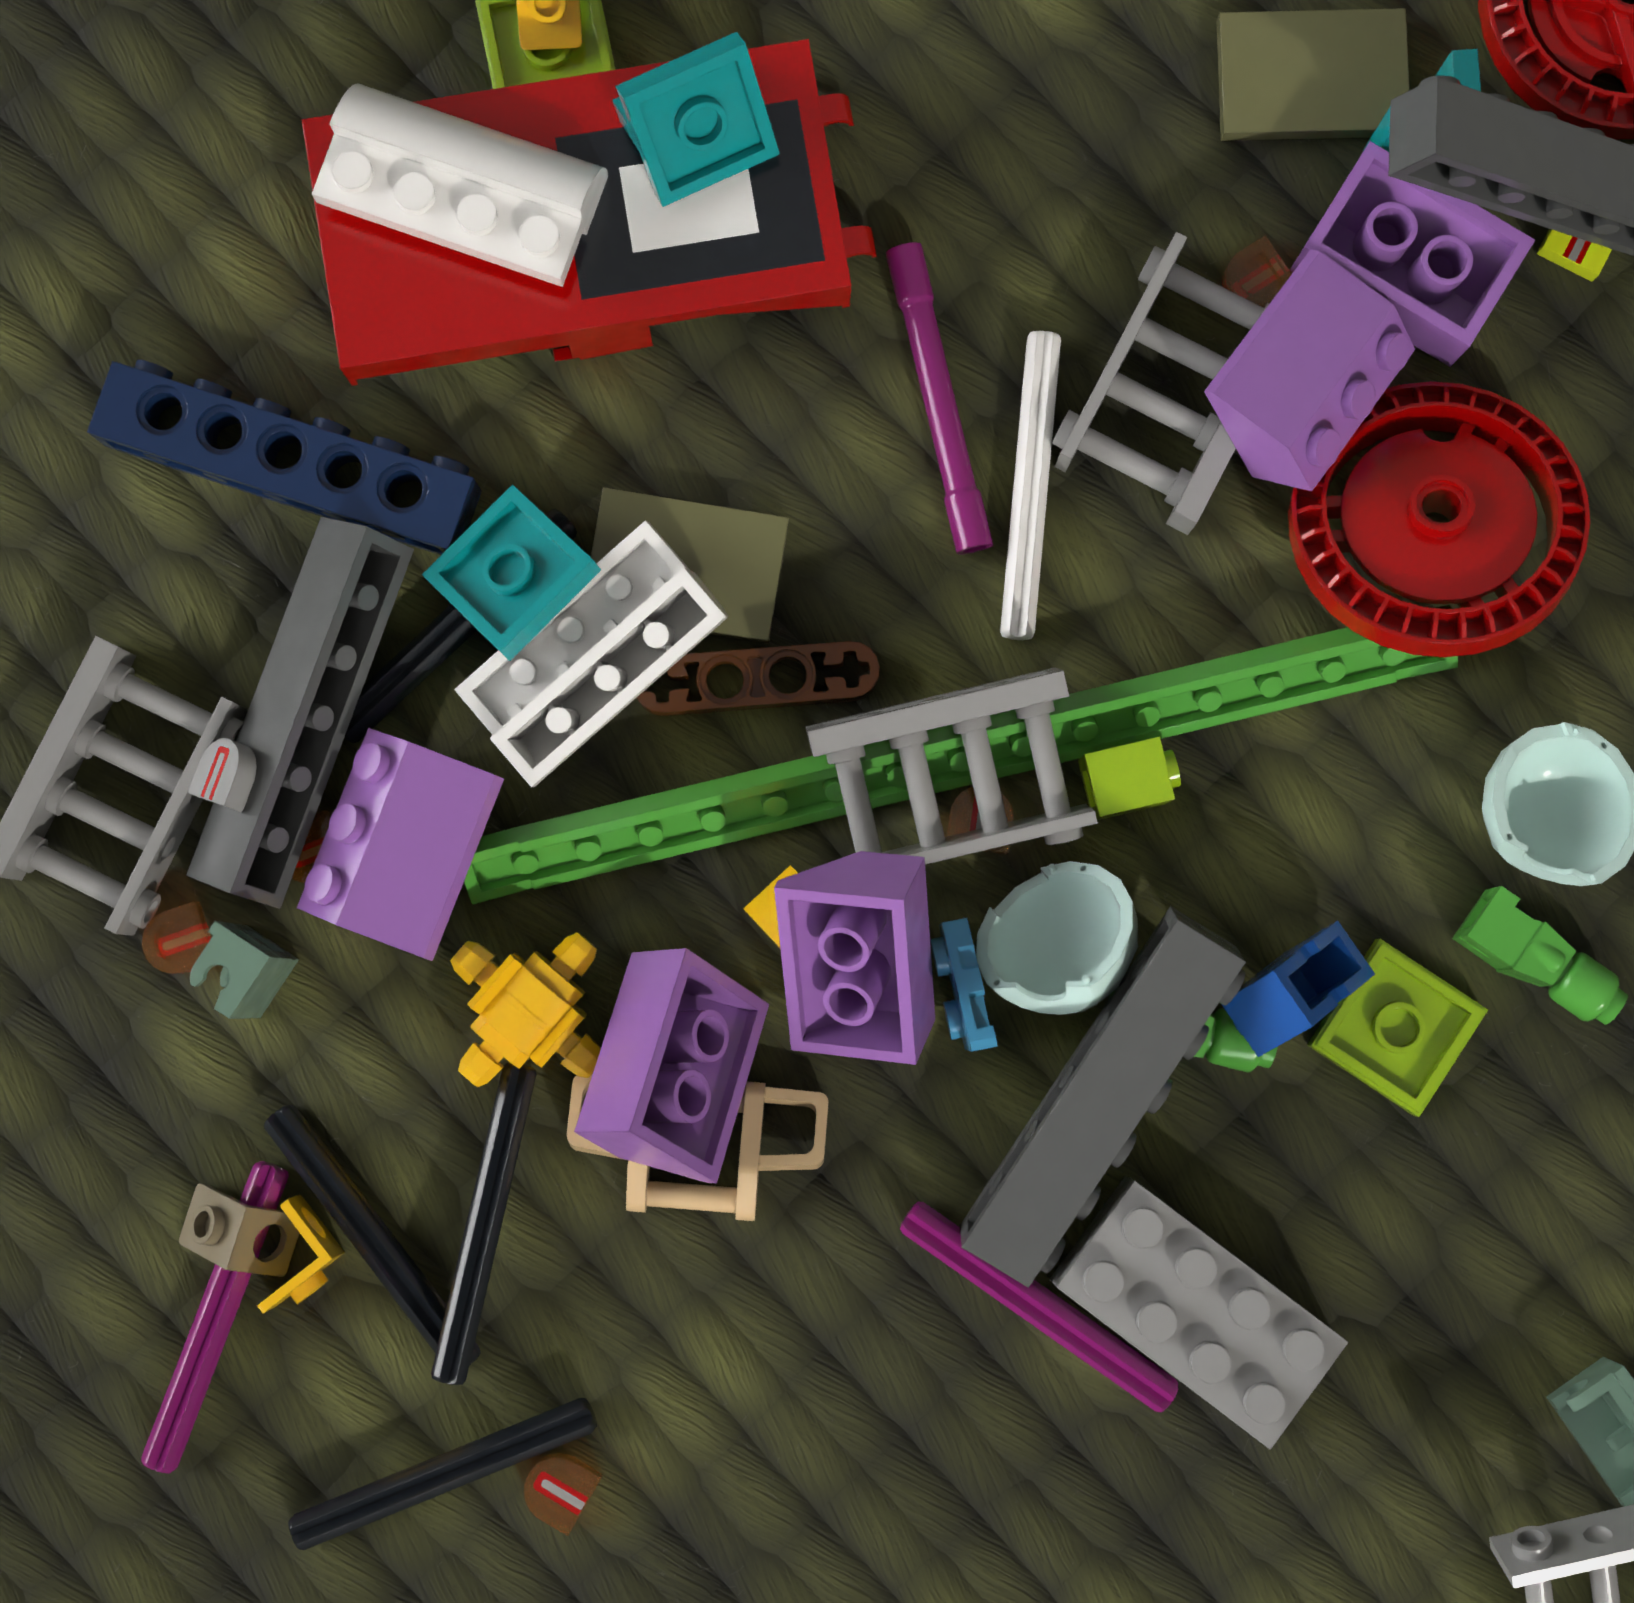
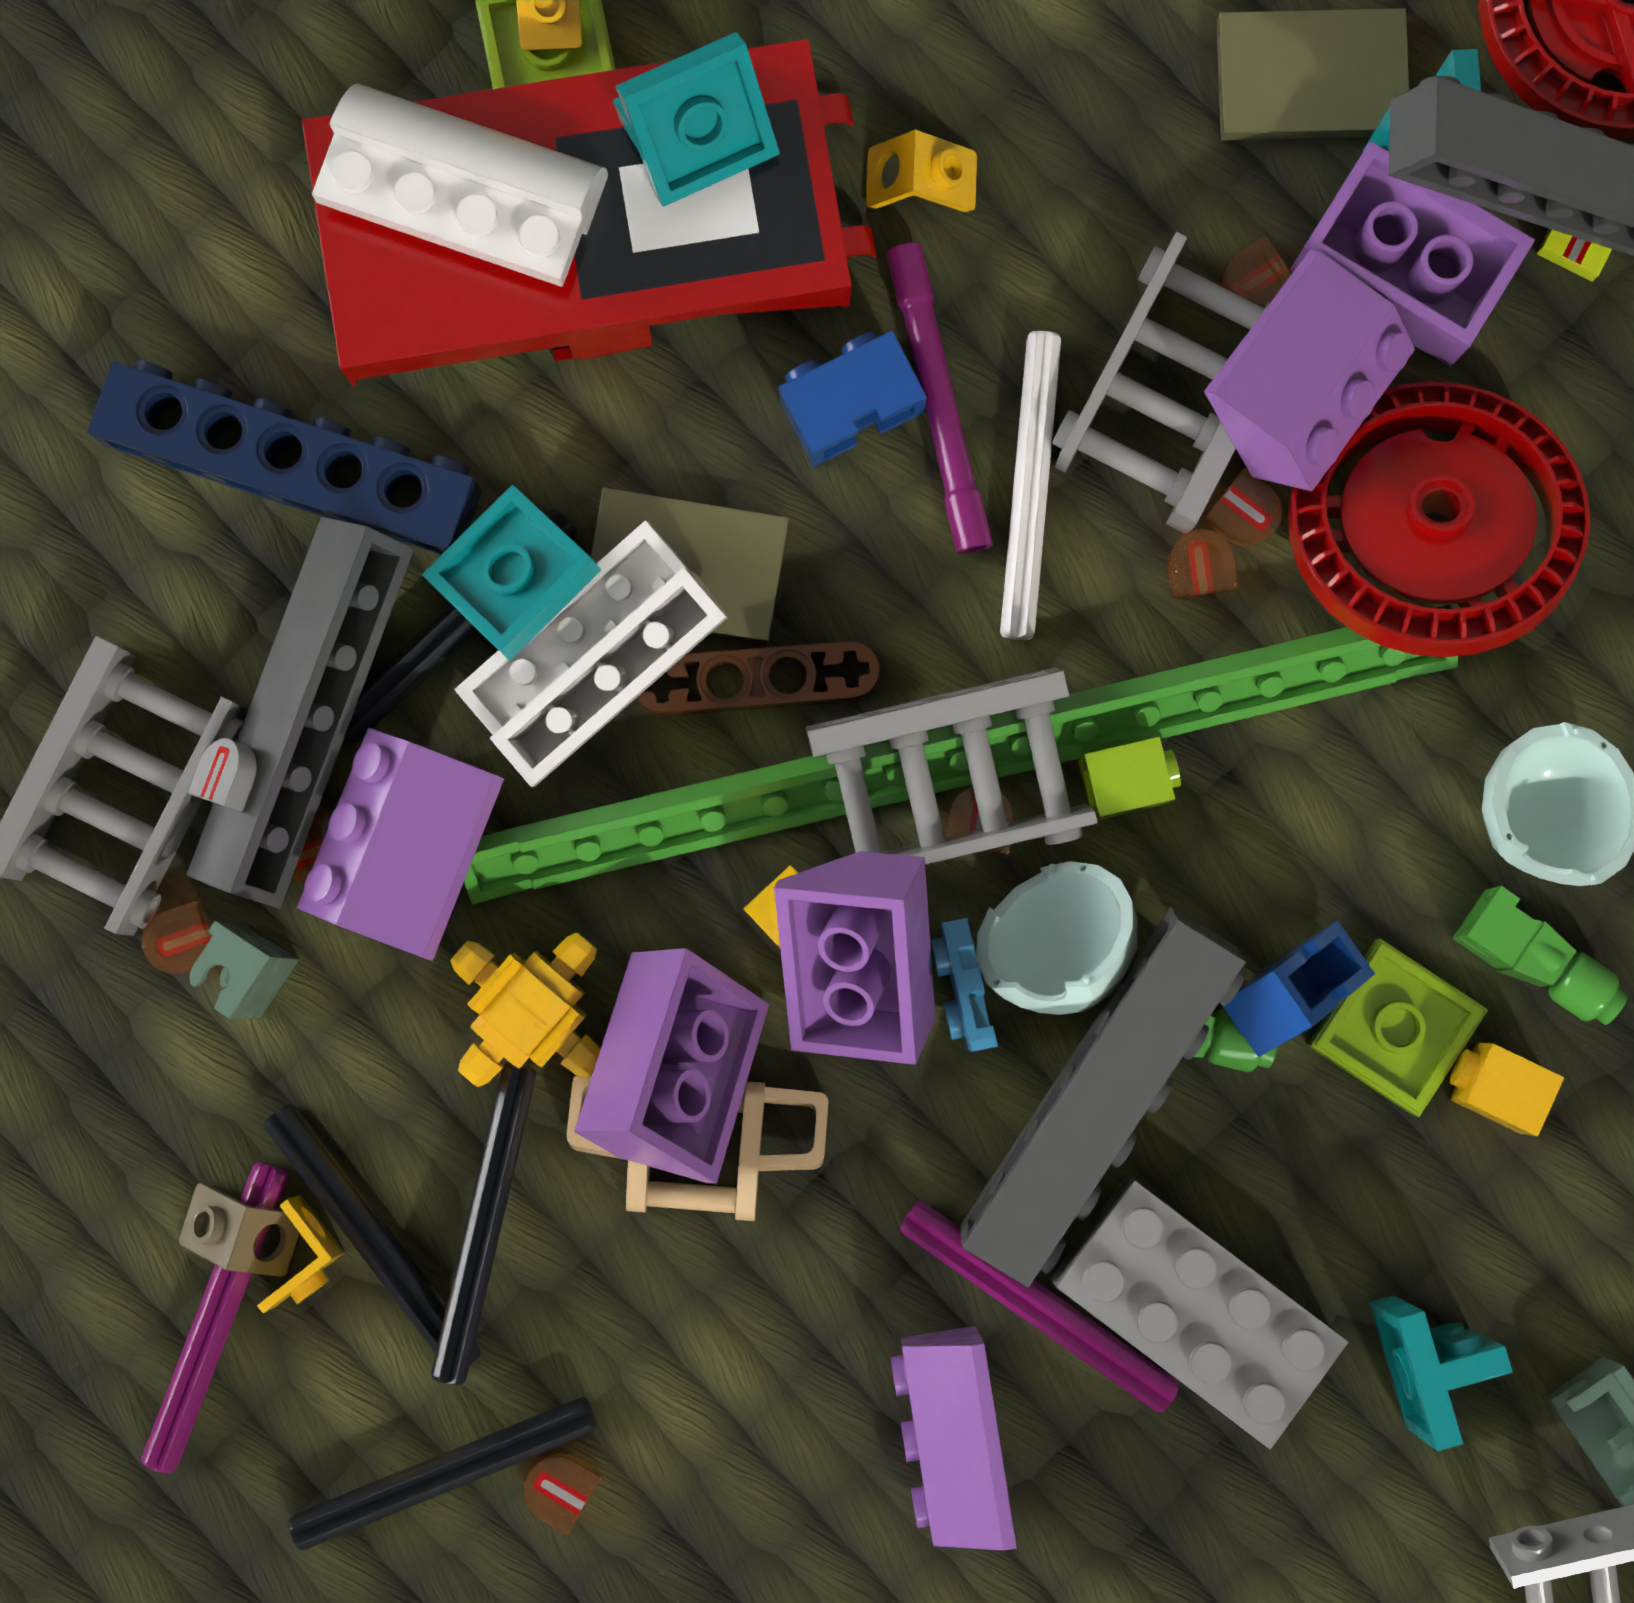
(849, 394): none -> blue brick
(927, 169): none -> yellow bracket
(954, 1440): none -> medium lavender slope
(1201, 565): none -> clear orange tile
(1246, 511): none -> clear orange tile
(1429, 1364): none -> teal bracket
(1504, 1087): none -> yellow brick

